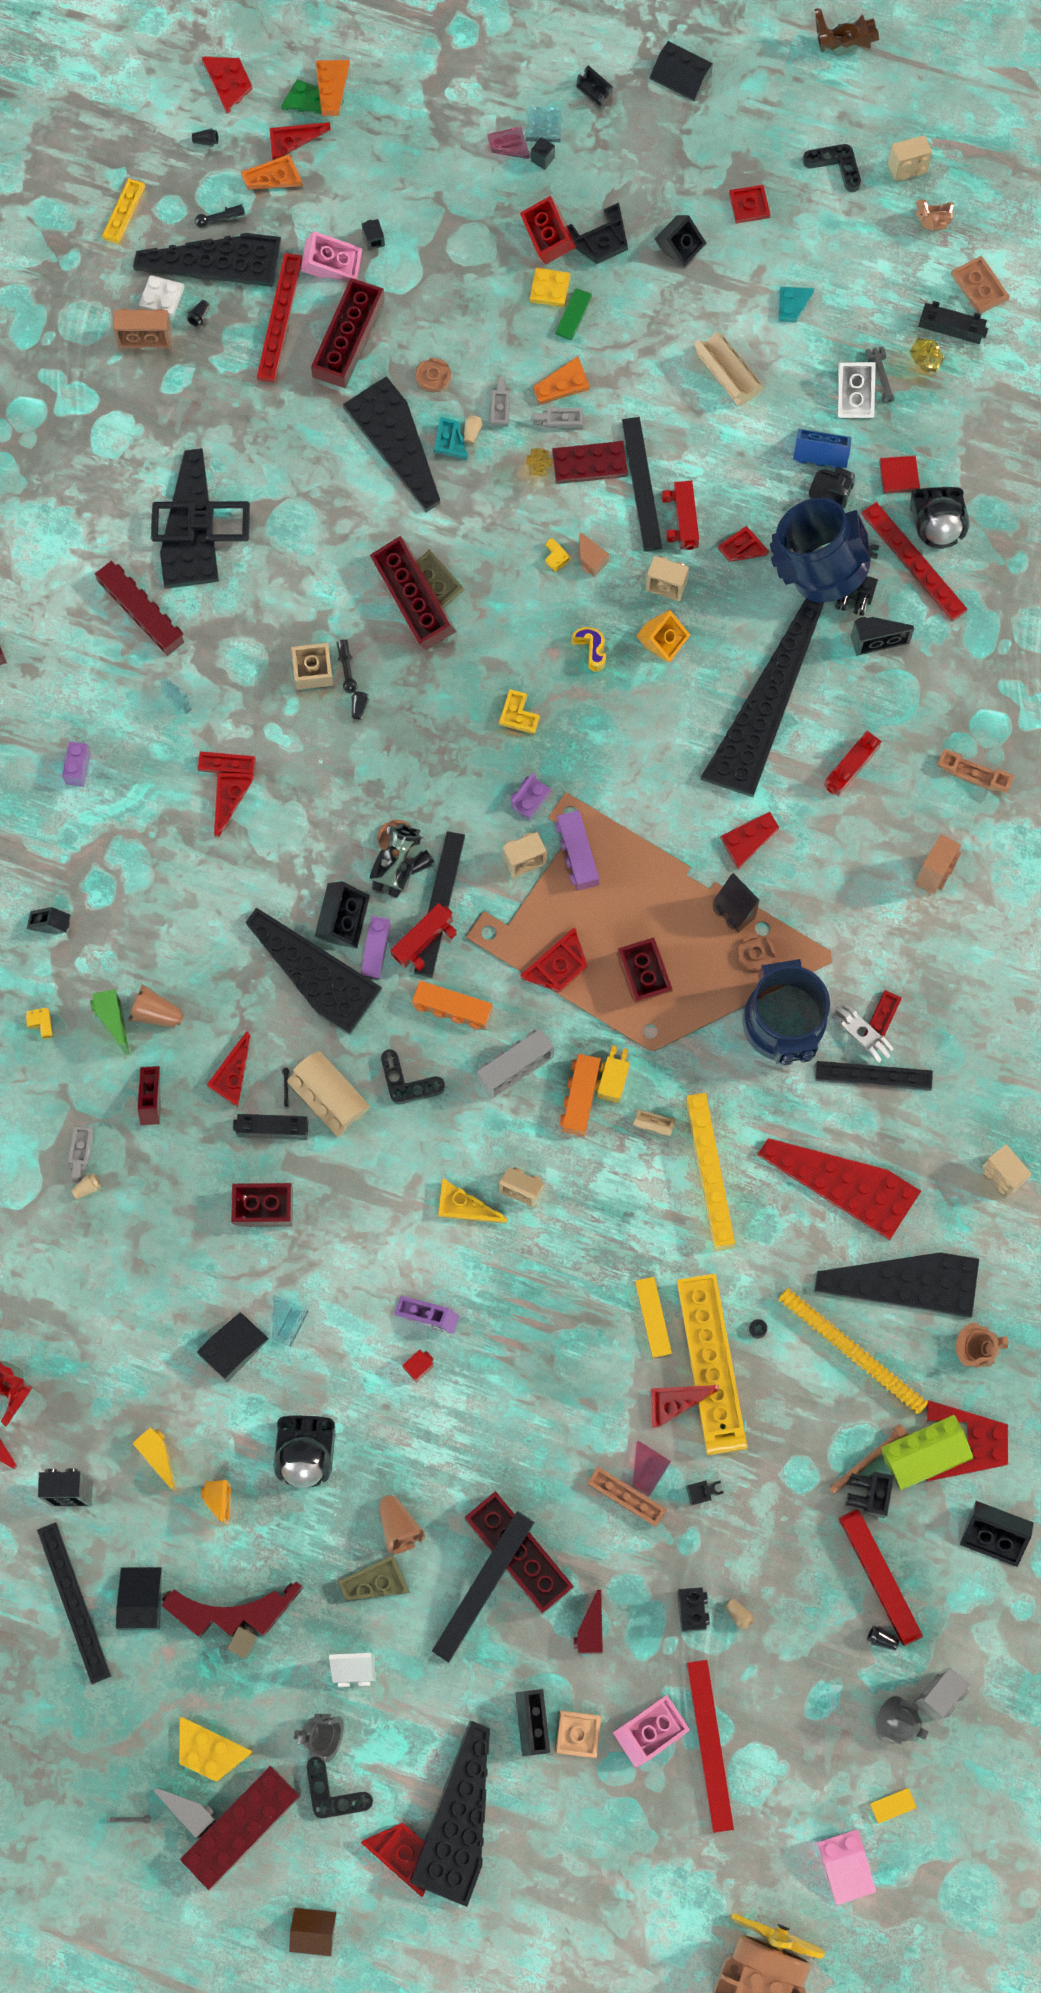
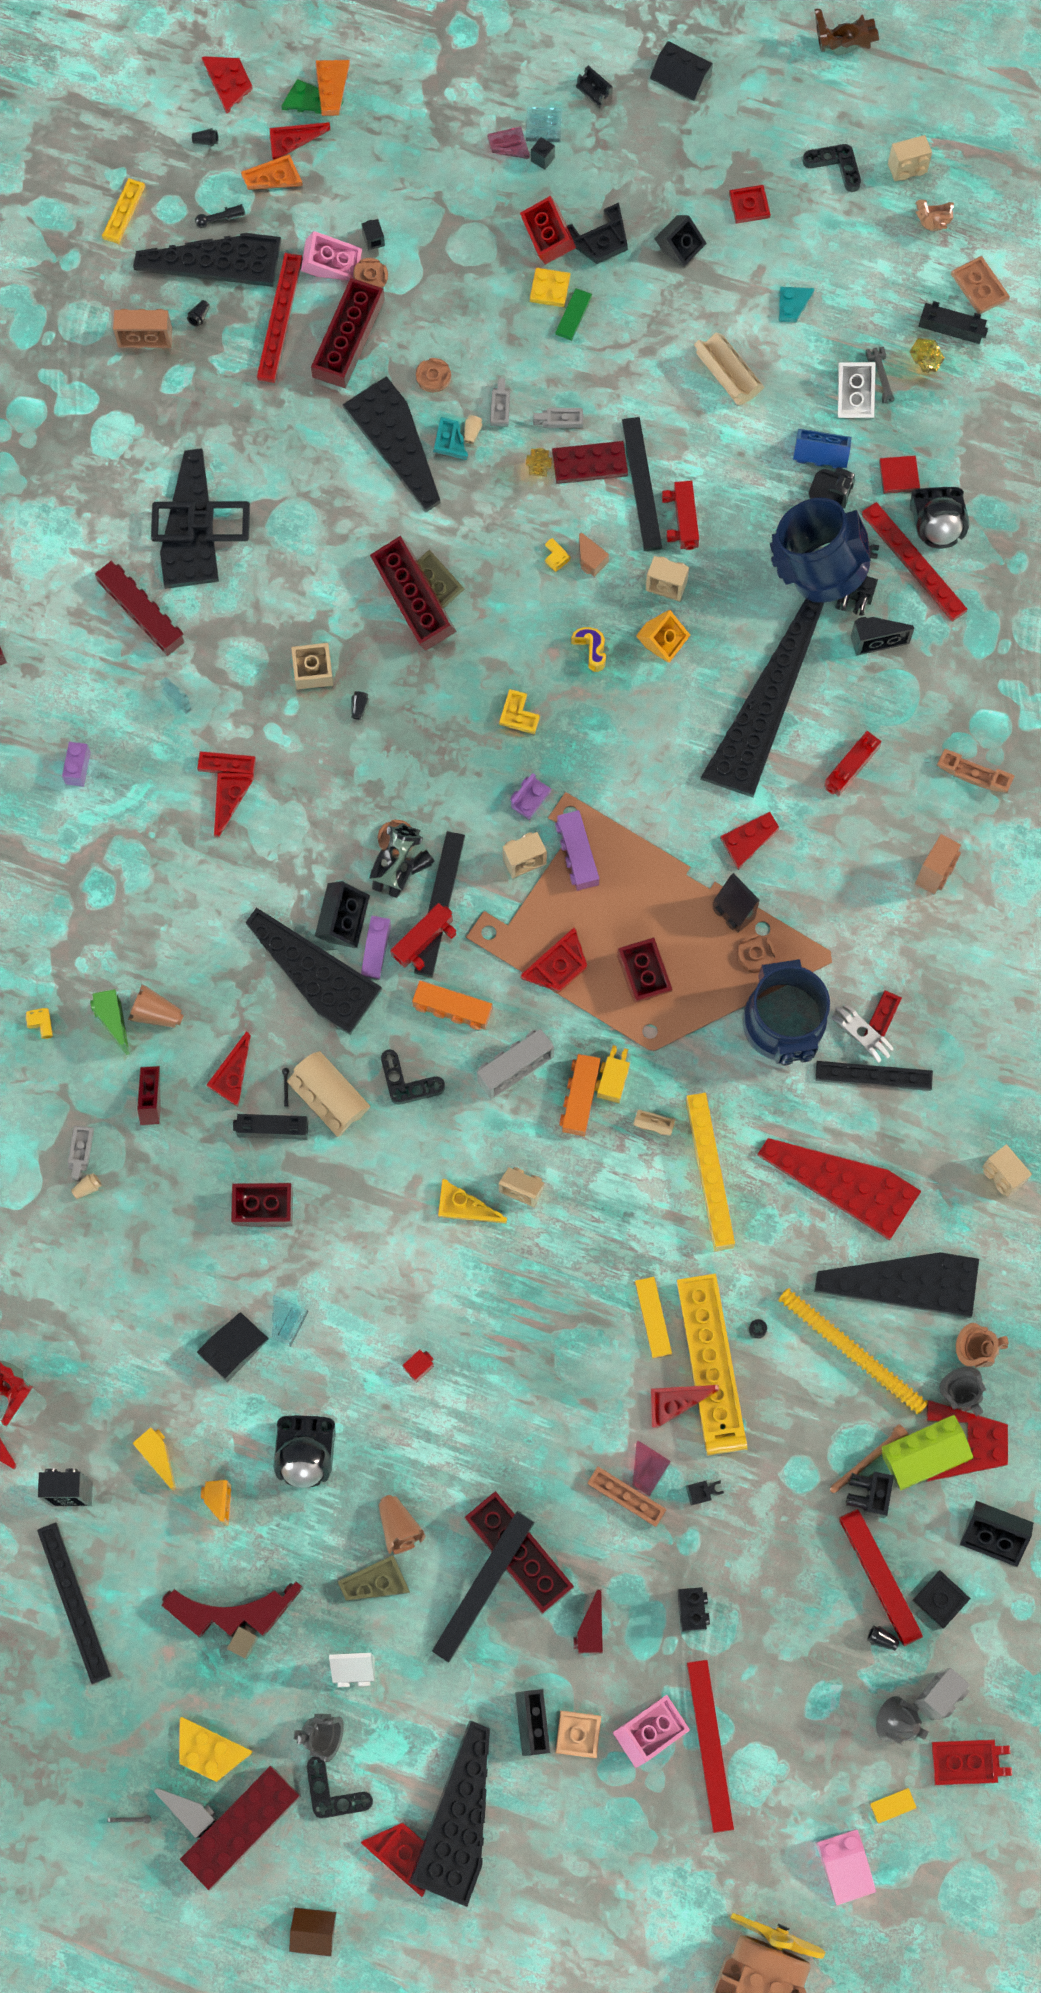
(49, 921): black slope -> none
(139, 1598): black slope -> none
(161, 295): white plate -> none
(349, 684): black pin -> none
(371, 272): none -> nougat tile
(427, 1314): medium lavender slope -> none
(562, 383): orange wing -> none
(741, 1616): tan cone -> none
(742, 546): red wing -> none
(941, 1599): none -> black tile
(963, 1389): none -> dark grey helmet
(968, 1762): none -> red tile

